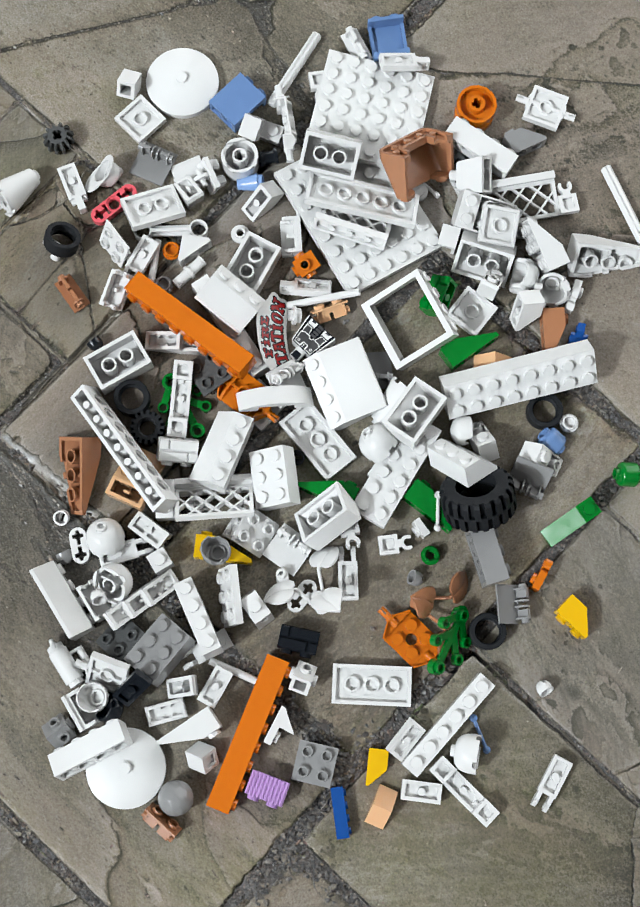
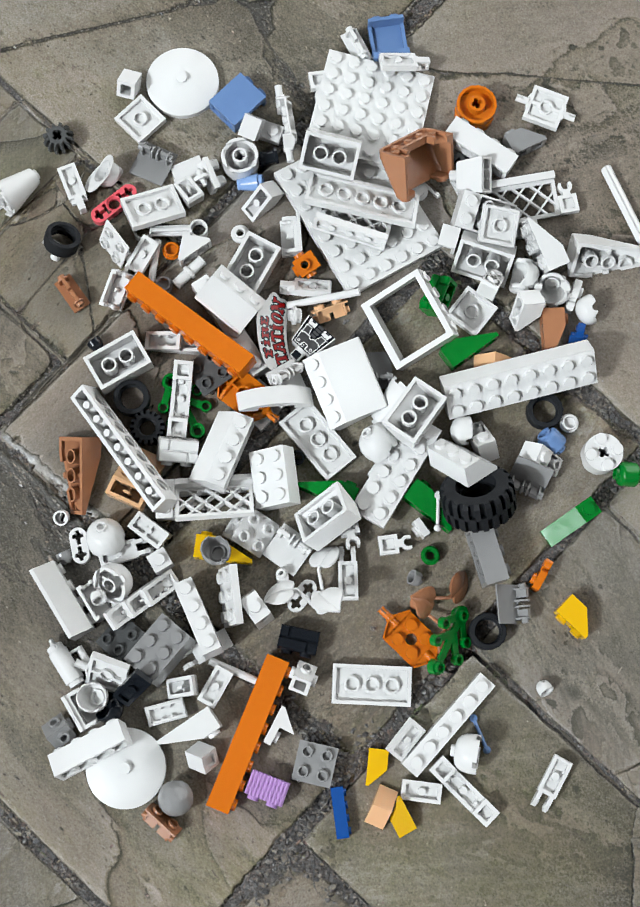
(296, 66): white axle -> none
(401, 819): none -> yellow tile
(585, 310): none -> white hair
(591, 454): none -> white brick

